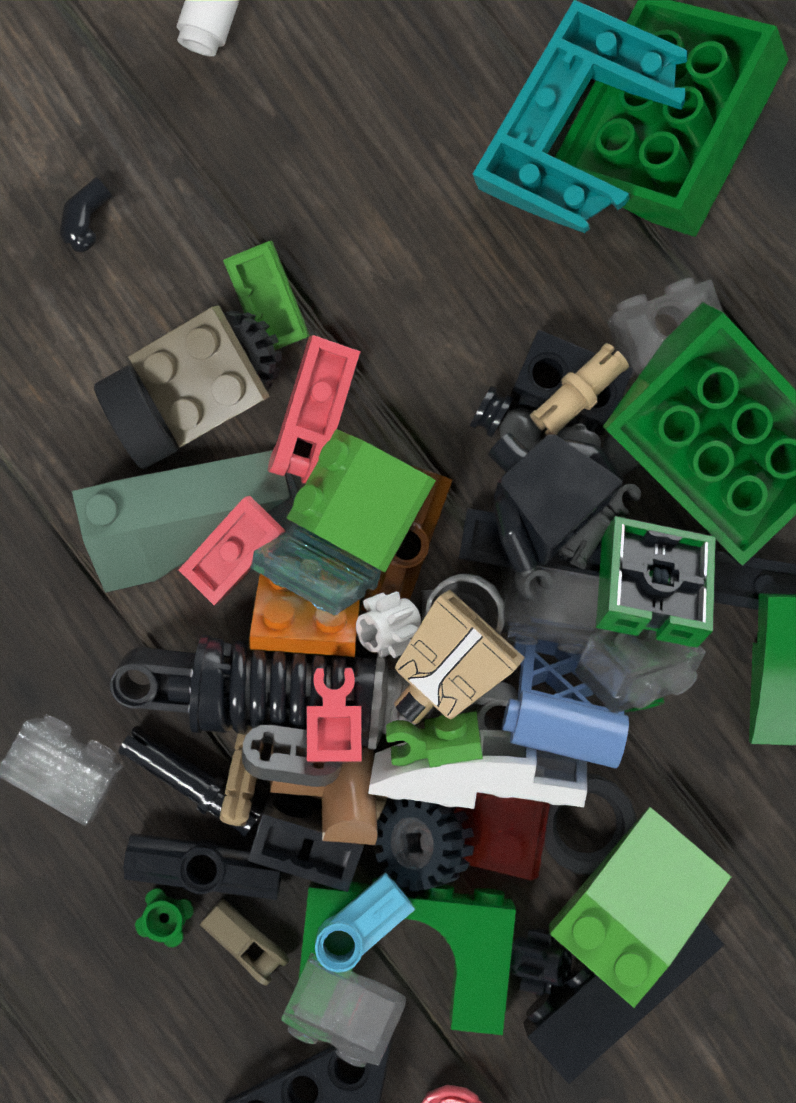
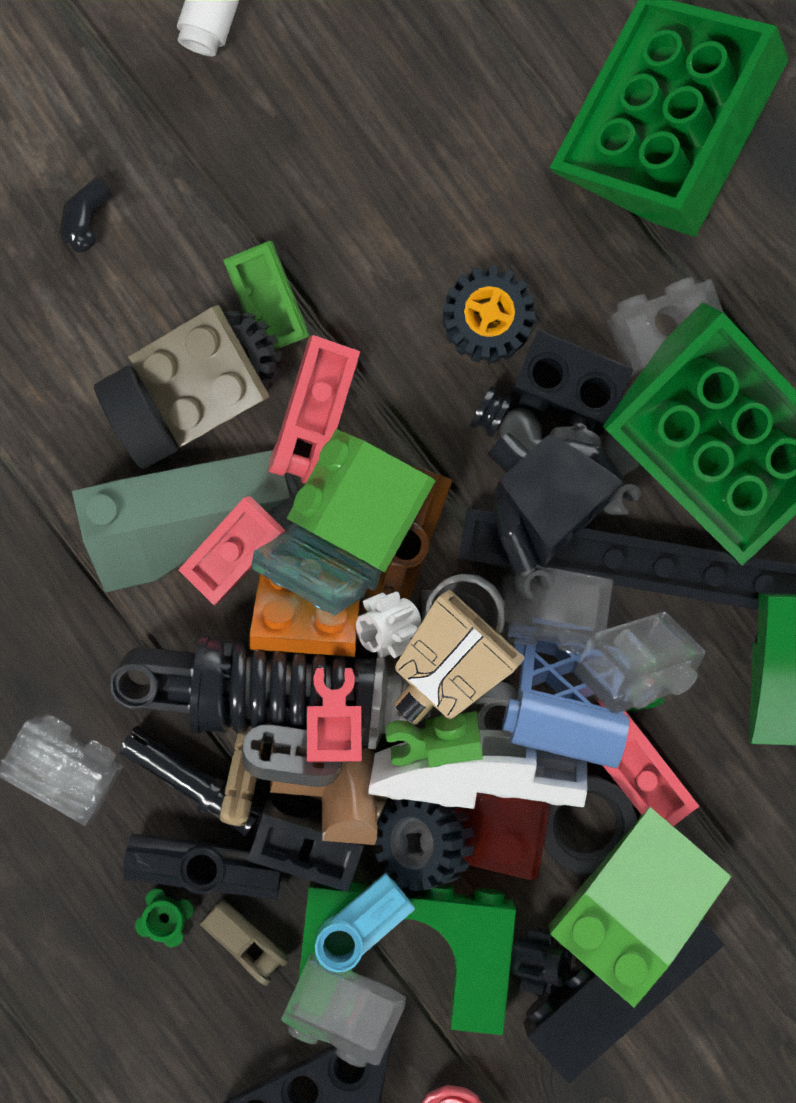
(495, 298): none -> black wheel
(579, 390): tan pin -> none
(582, 49): teal wedge -> none
(588, 539): dark grey pin -> none
(649, 780): none -> coral plate
(656, 582): piece -> none

